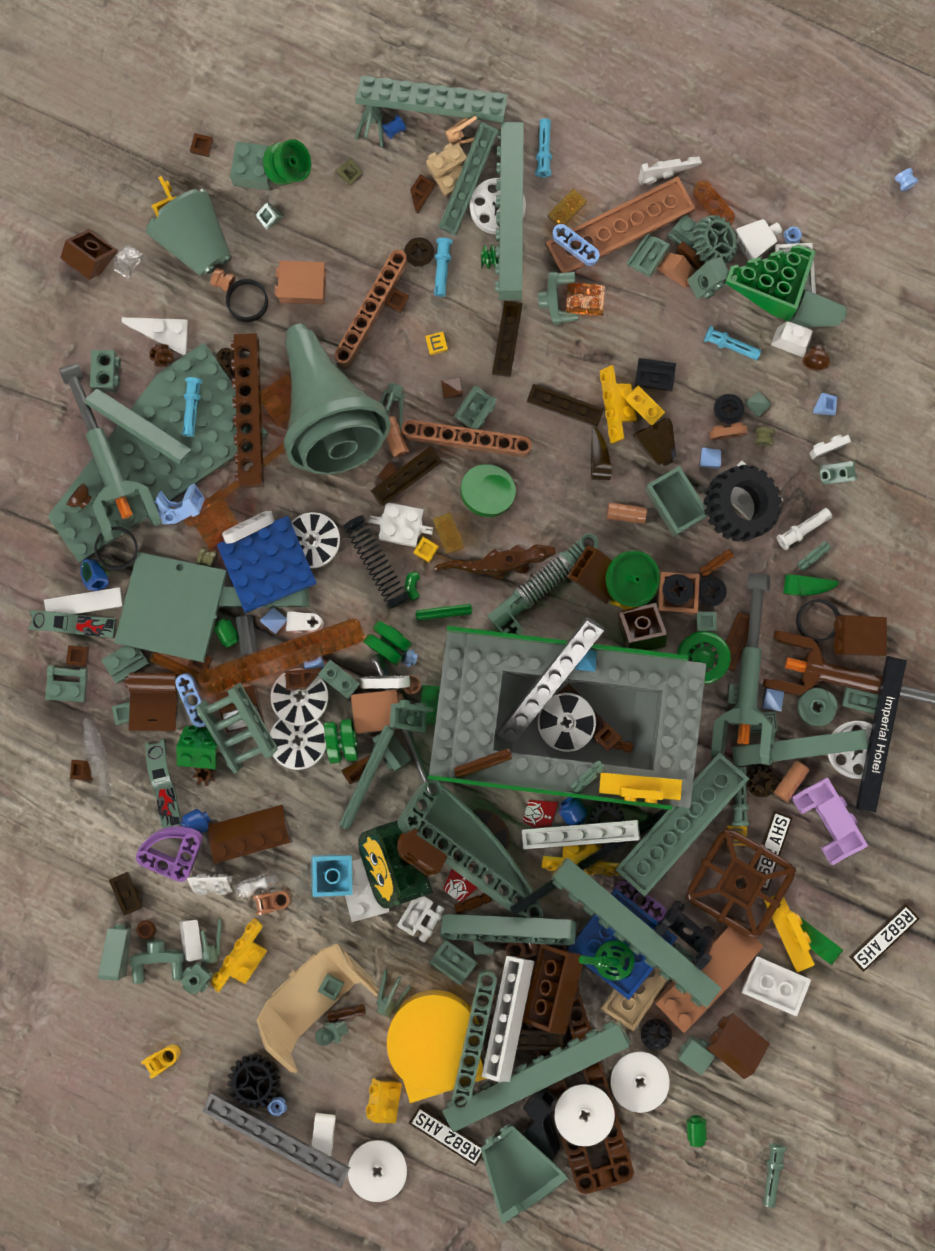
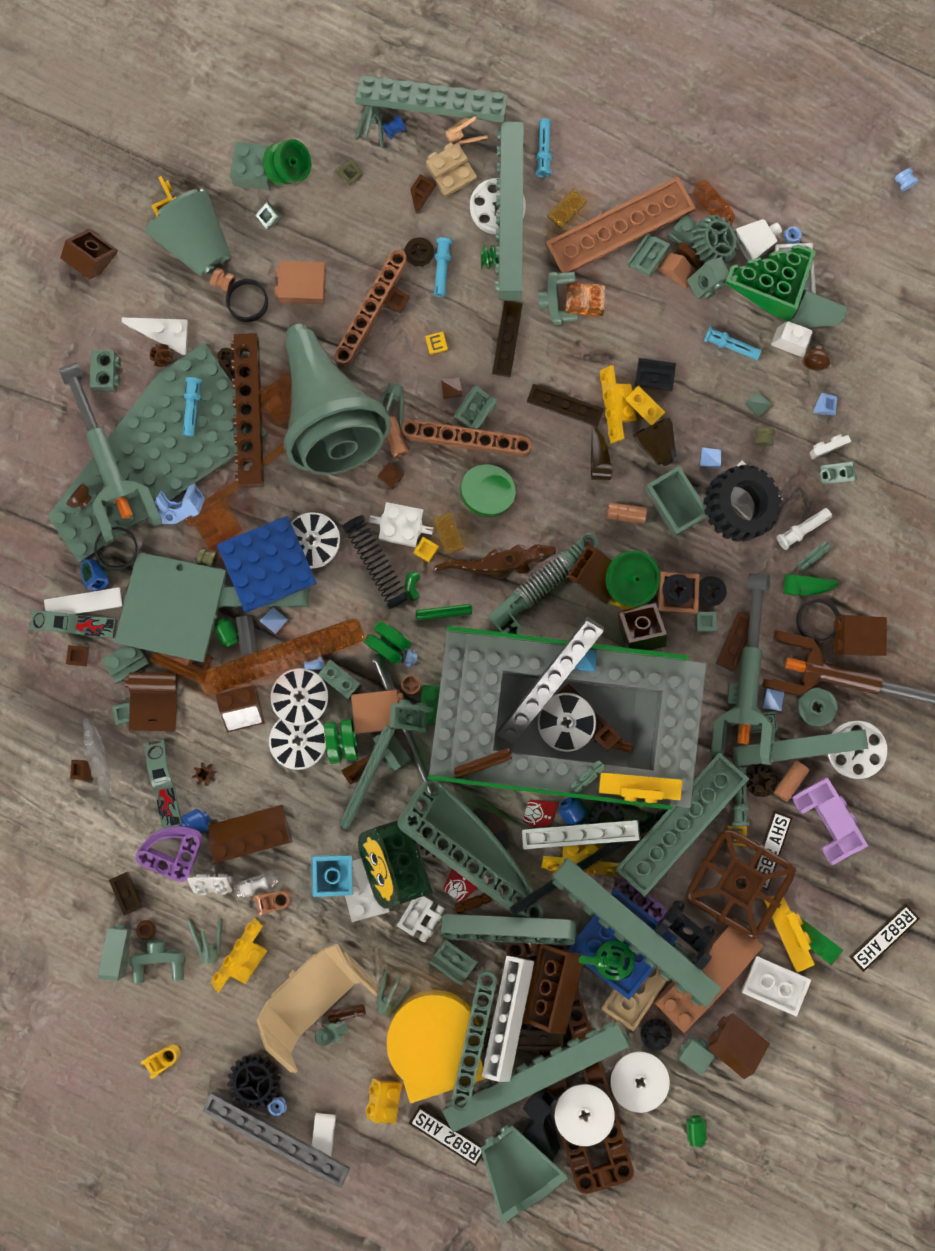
(66, 690): sand green plate -> none
(127, 260): clear bracket -> none
(137, 426): sand green tile -> none
(181, 689): light blue beam -> none
(191, 940): white slope -> none
(196, 748): green bracket -> none
(201, 145): reddish brown plate -> none
(202, 975): sand green brick -> none
(246, 712): sand green fence -> none
(248, 527): white beam -> none
(300, 622): white piece -> none
(300, 678): reddish brown tile -> none
(331, 986): sand green tile -> none
(384, 682): white beam -> none
(393, 1172): white piece -> none
(406, 476): dark brown tile -> none
(420, 853): reddish brown piece -> none
(468, 178): sand green tile -> none
(480, 949): sand green slope -> none
(575, 237): light blue beam -> none
(665, 169): white wing -> none
(706, 655): green wheel -> none
(716, 562): dark orange axle -> none
(734, 402): black gear -> none
(734, 431): nougat plate -> none
(774, 1164): sand green pin -> none
(859, 700): sand green plate -> none
(881, 734): black tile -> none

